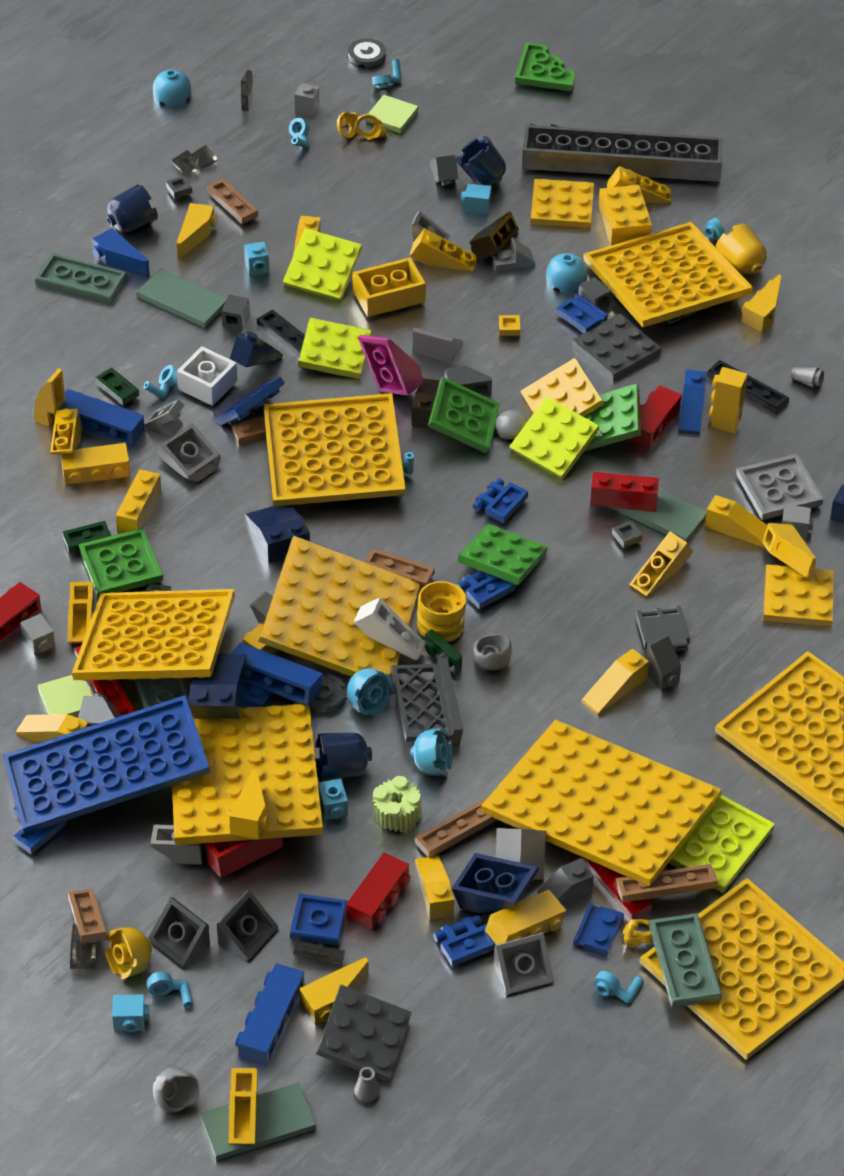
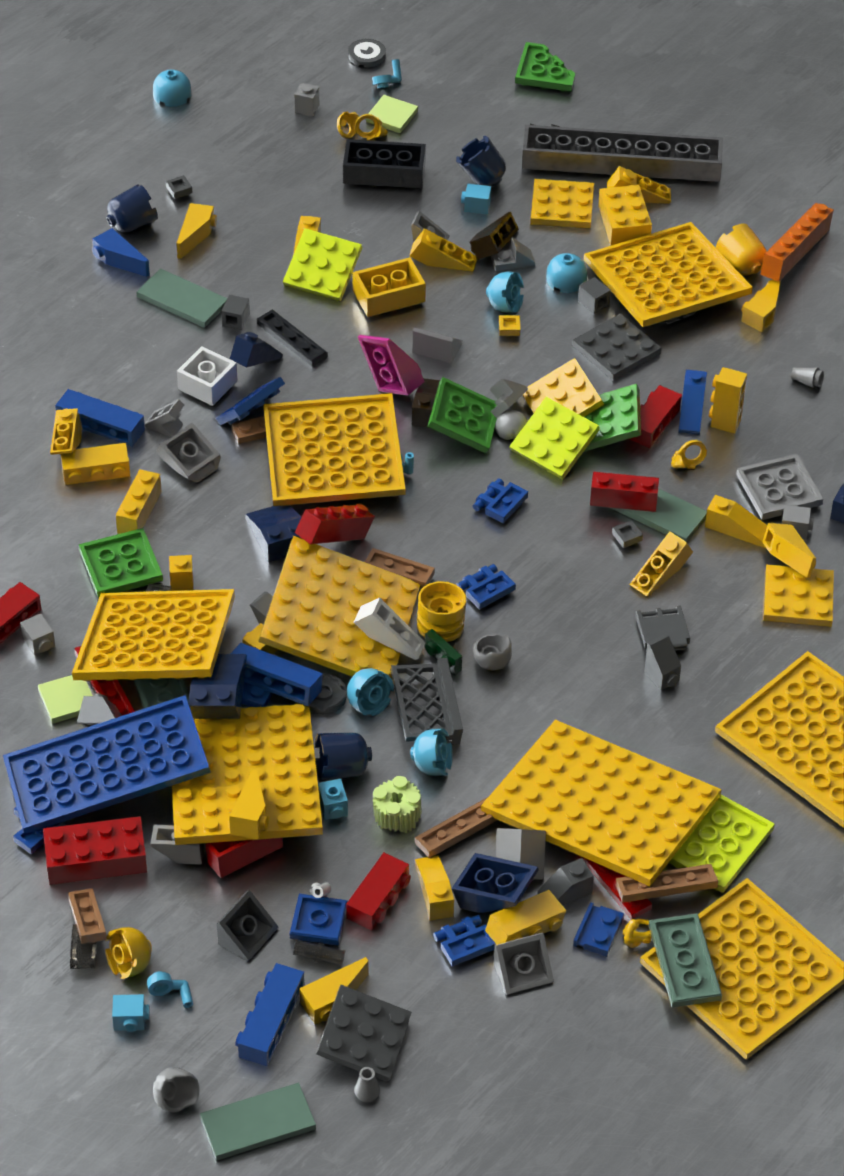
(46, 727): yellow slope -> none
(50, 399): yellow slope -> none
(80, 610): yellow slope -> none
(81, 278): sand green tile -> none
(85, 534): dark green plate -> none
(95, 850): none -> red brick
(117, 386): dark green plate -> none
(167, 378): medium azure plate -> none
(180, 933): dark grey slope -> none
(181, 572): none -> yellow brick
(196, 161): clear smoke slope -> none
(232, 201): medium nougat plate -> none
(243, 1106): yellow slope -> none
(247, 91): clear smoke slope -> none
(256, 254): medium azure brick -> none
(299, 137): medium azure plate -> none
(320, 890): none -> white arm
(333, 348): neon yellow plate -> none
(335, 524): none -> red brick
(384, 163): none -> black brick
(444, 169): dark grey slope -> none
(470, 379): dark grey slope -> none
(502, 554): bright green plate -> none
(505, 292): none -> medium azure cylinder
(506, 394): none -> light grey slope
(581, 313): blue plate -> none
(609, 985): medium azure plate -> none
(618, 681): yellow slope -> none
(680, 461): none -> yellow piece
(714, 229): medium azure plate -> none
(755, 390): black tile -> none
(796, 242): none -> orange brick

